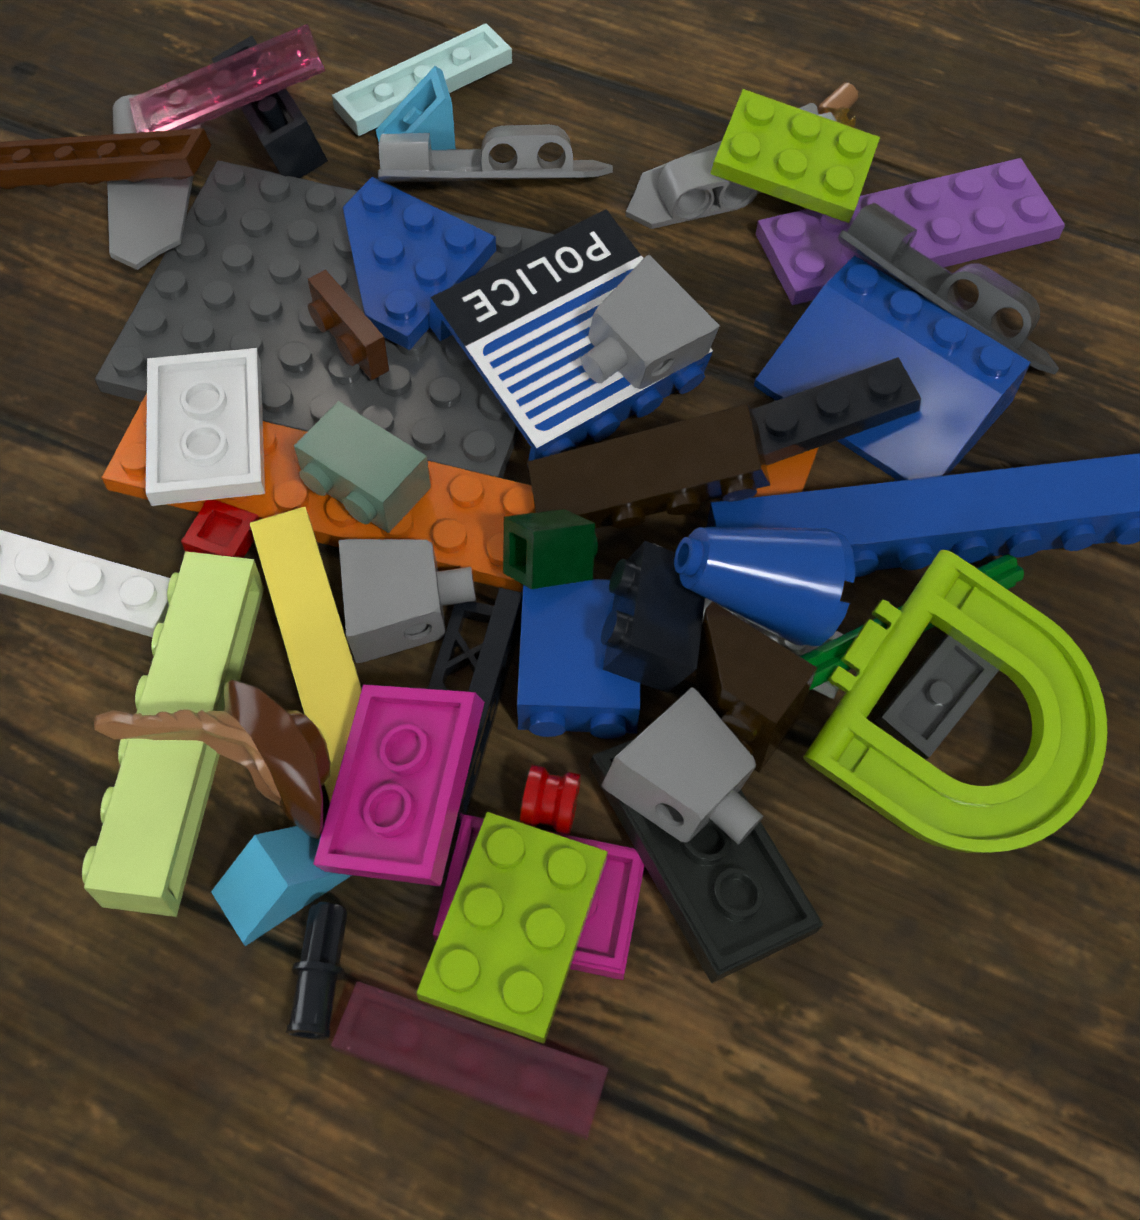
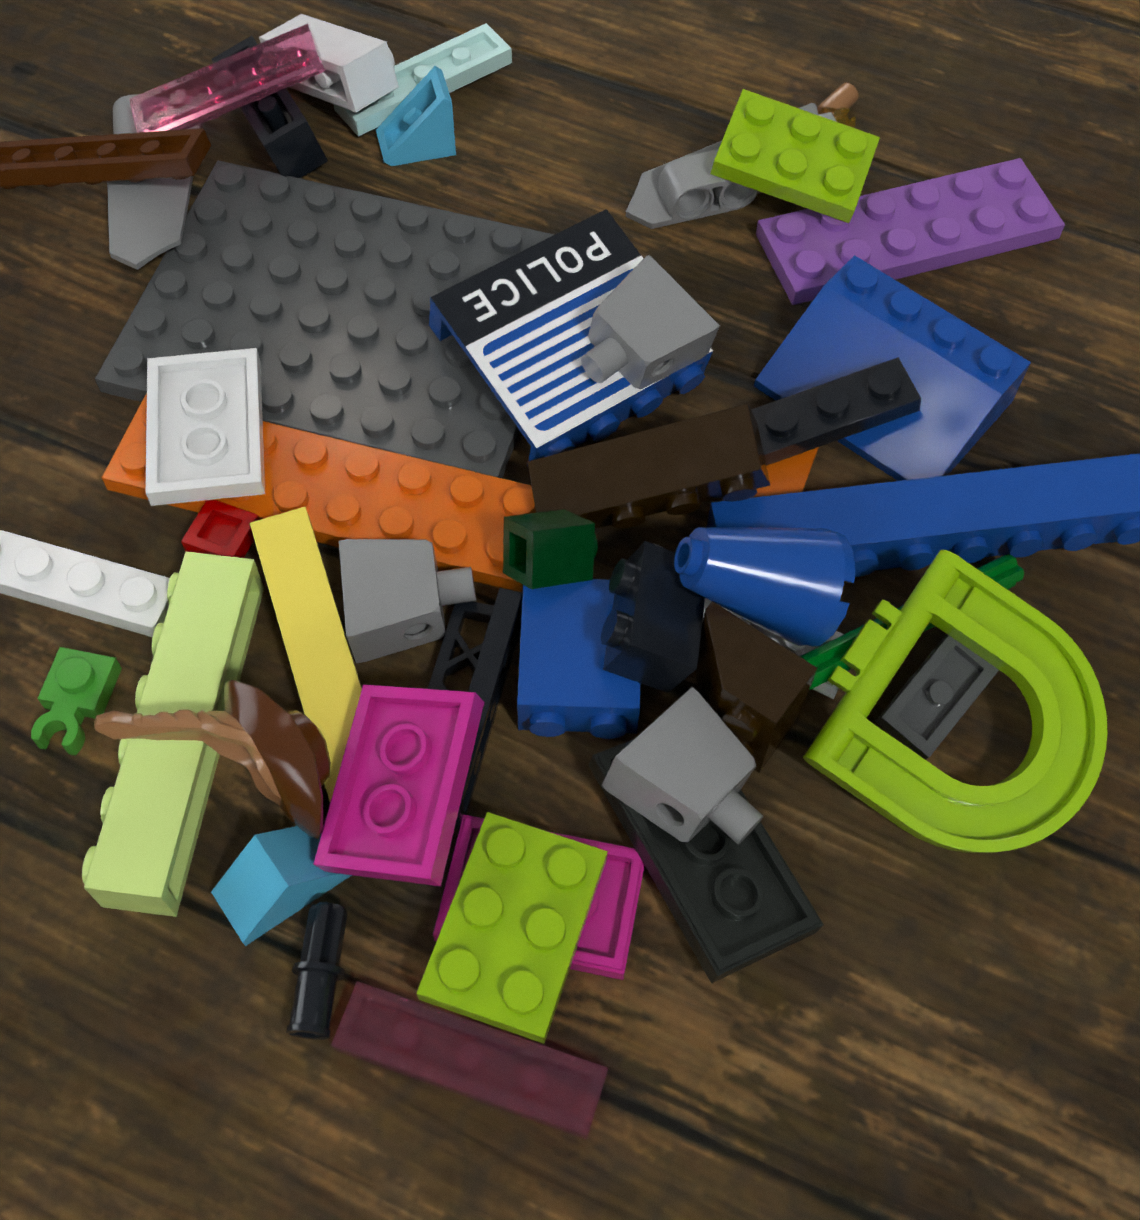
(74, 689): none -> bright green plate
(354, 333): reddish brown plate -> none
(355, 64): none -> white brick
(362, 467): sand green brick -> none
(407, 255): blue plate -> none
(411, 158): light grey panel -> none
(550, 799): red wheel -> none
(886, 244): dark grey panel -> none

